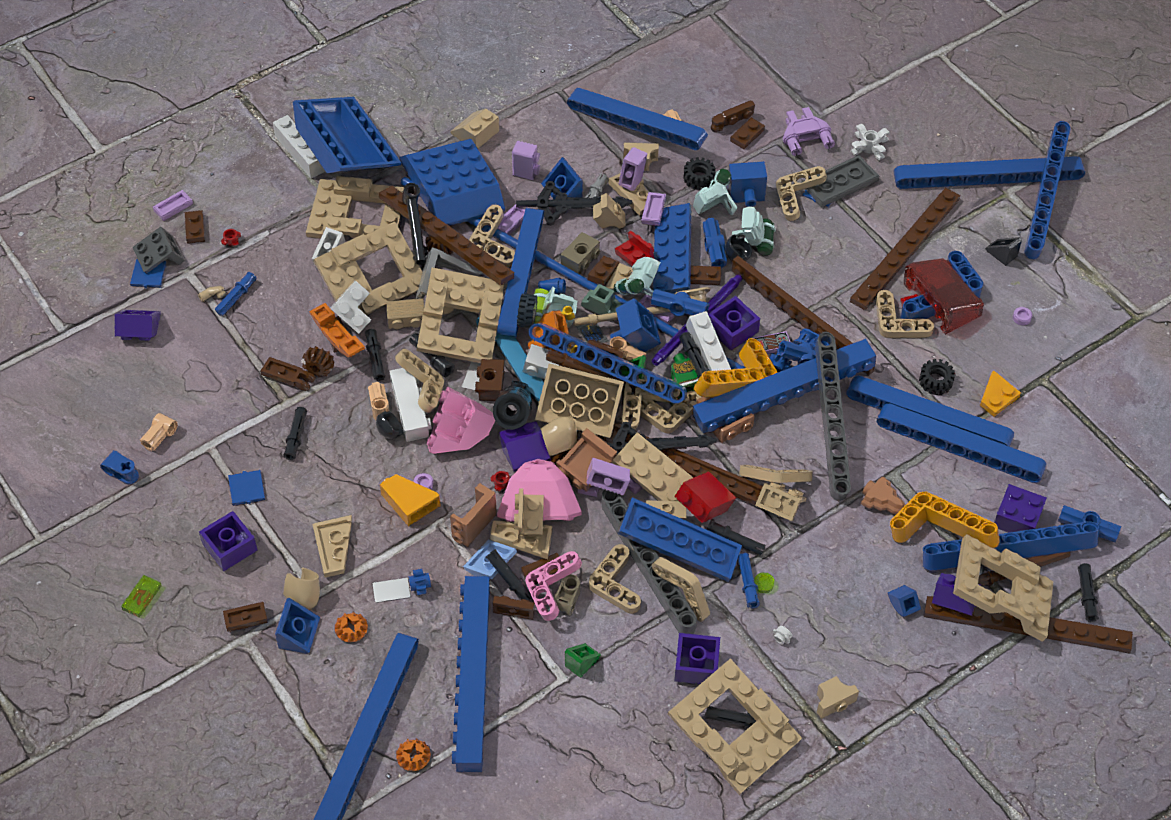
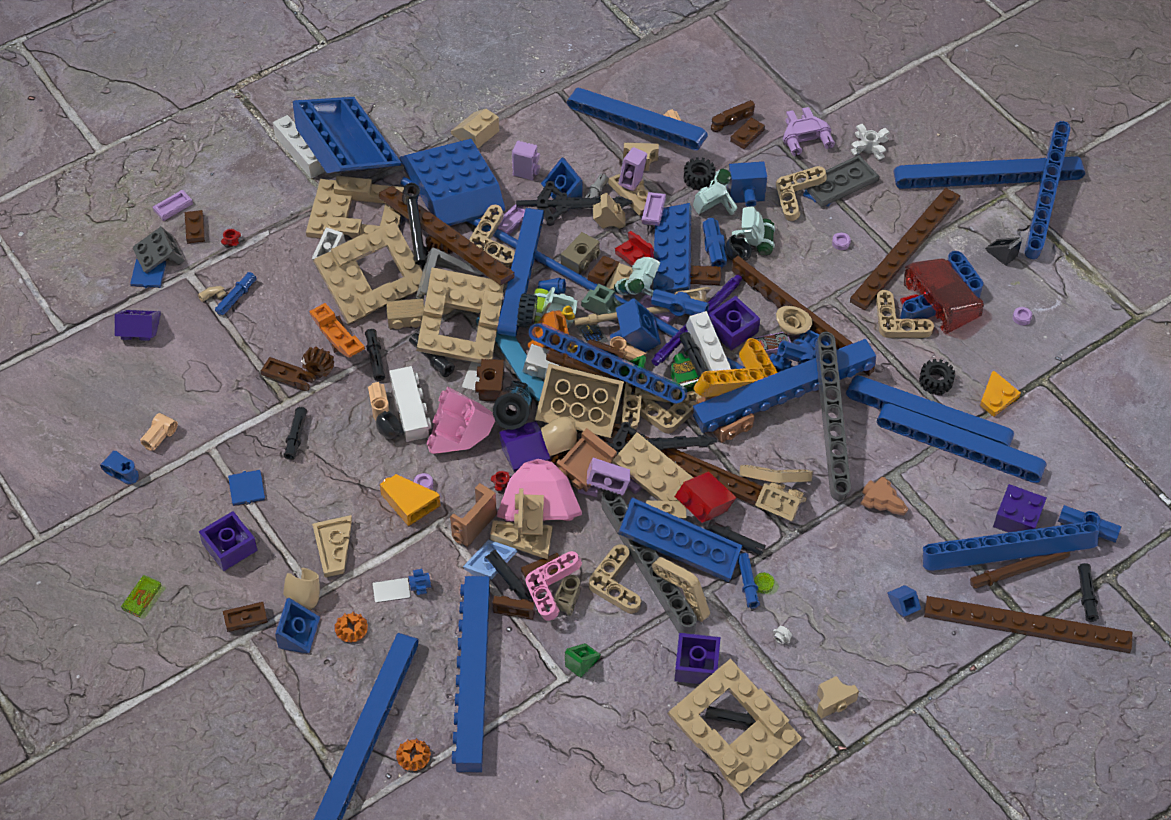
(347, 307): white brick -> none
(431, 379): tan beam -> none
(793, 320): none -> tan hat
(841, 241): none -> lavender tile
(944, 595): dark purple slope -> none
(945, 514): light orange beam -> none
(1029, 592): tan piece -> none

